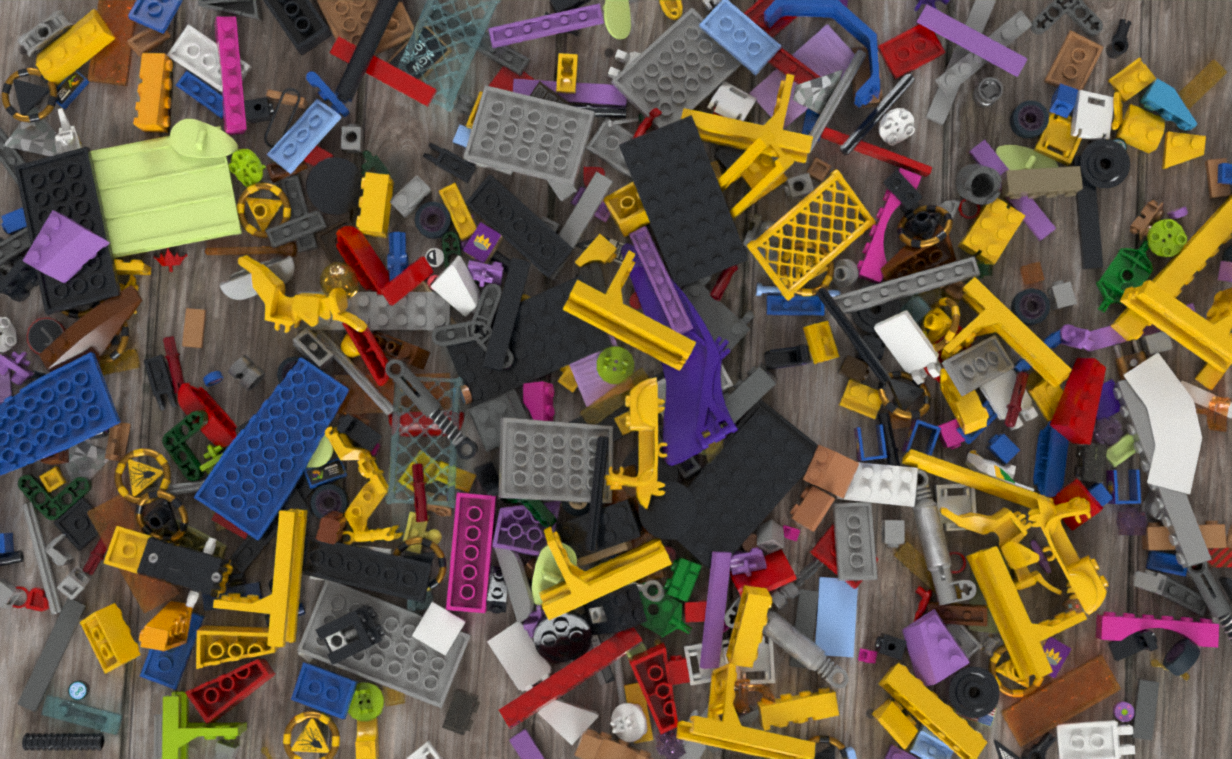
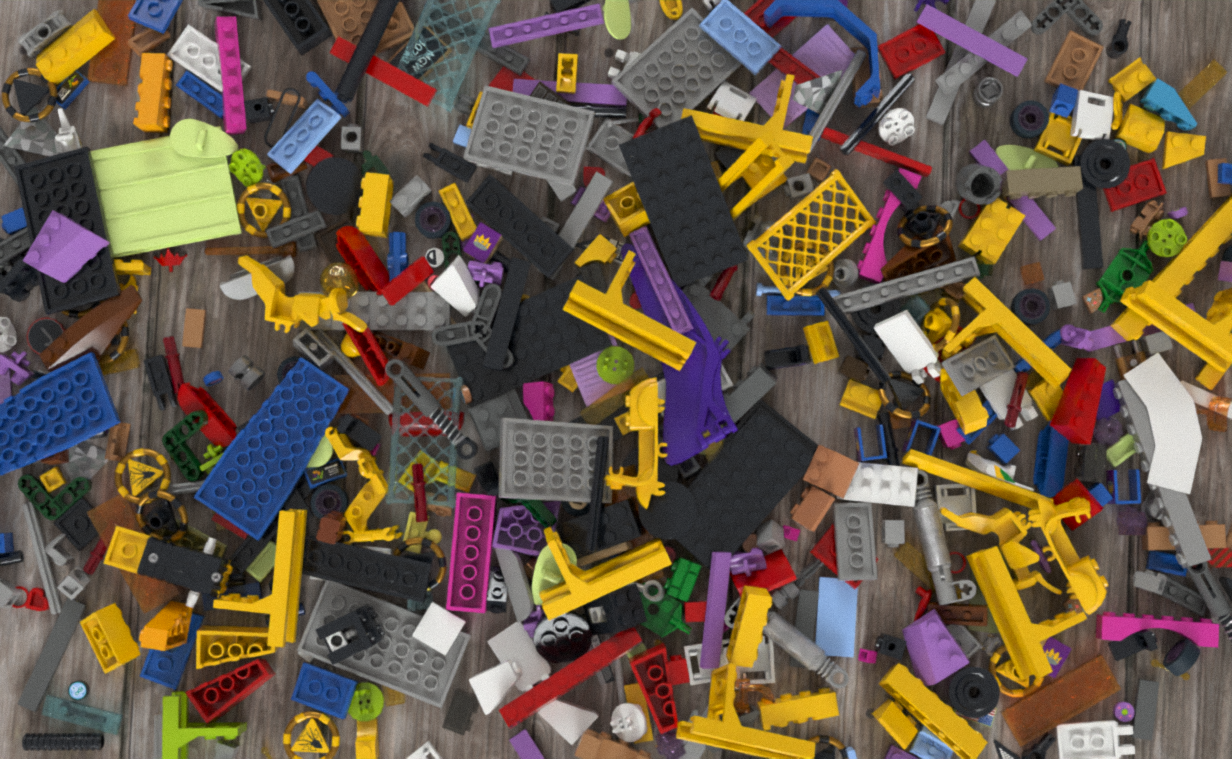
(263, 562): none -> yellowish green tile
(495, 683): none -> white slope
(1092, 300): none -> medium nougat tile
(1139, 186): none -> red tile

